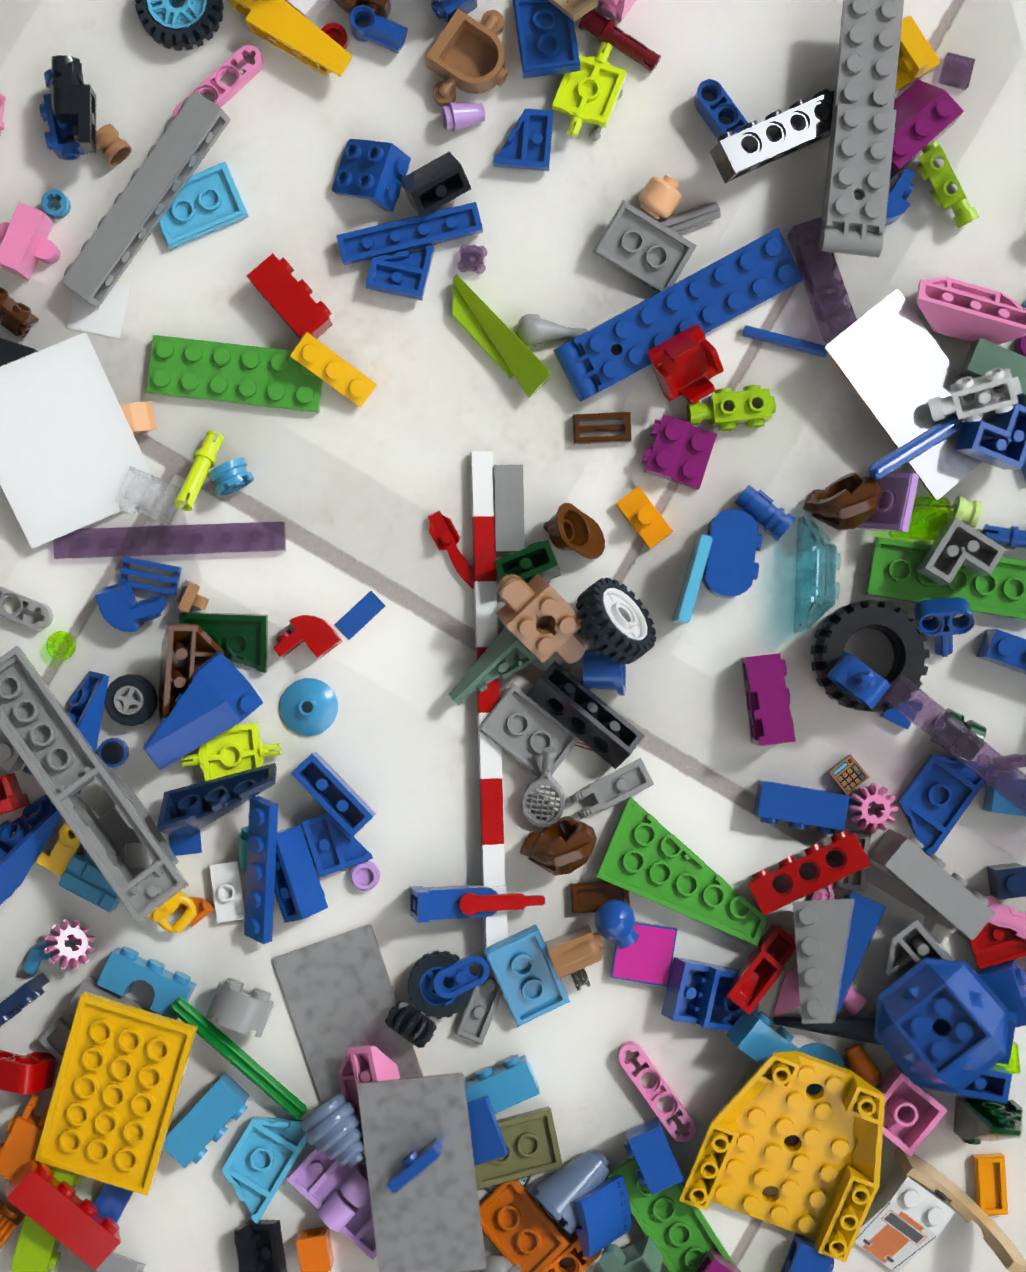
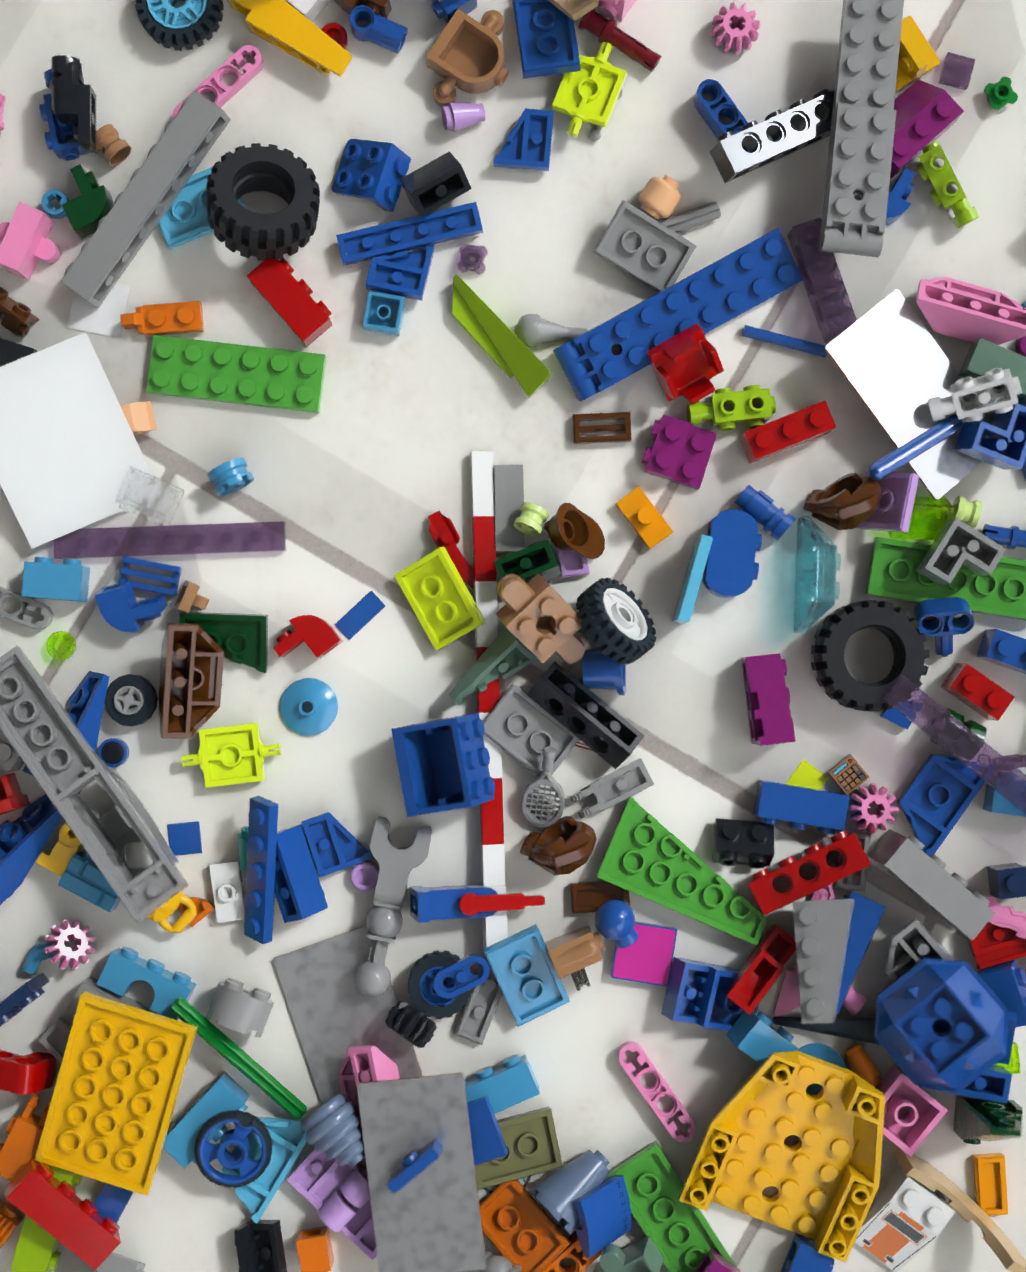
(55, 581): none -> dark azure brick
(91, 206): none -> dark green brick
(165, 318): none -> orange hinge
(202, 803): dark blue wedge -> none
(203, 461): neon yellow pin -> none
(210, 705): blue wedge -> none
(249, 1169): none -> blue wheel
(270, 171): none -> black tyre
(333, 369): yellow plate -> none
(333, 793): blue brick -> none
(384, 313): none -> dark azure piece
(385, 918): none -> light grey piece
(439, 598): none -> neon yellow plate
(443, 764): none -> blue container
(531, 519): none -> yellowish green wheel
(572, 563): none -> lavender tile
(654, 1156): blue brick -> none
(736, 19): none -> bright pink gear
(743, 843): none -> black bracket
(787, 432): none -> red brick
(807, 777): none -> neon yellow sticker
(858, 680): blue beam -> none
(977, 691): none -> red brick
(993, 97): none -> green plate

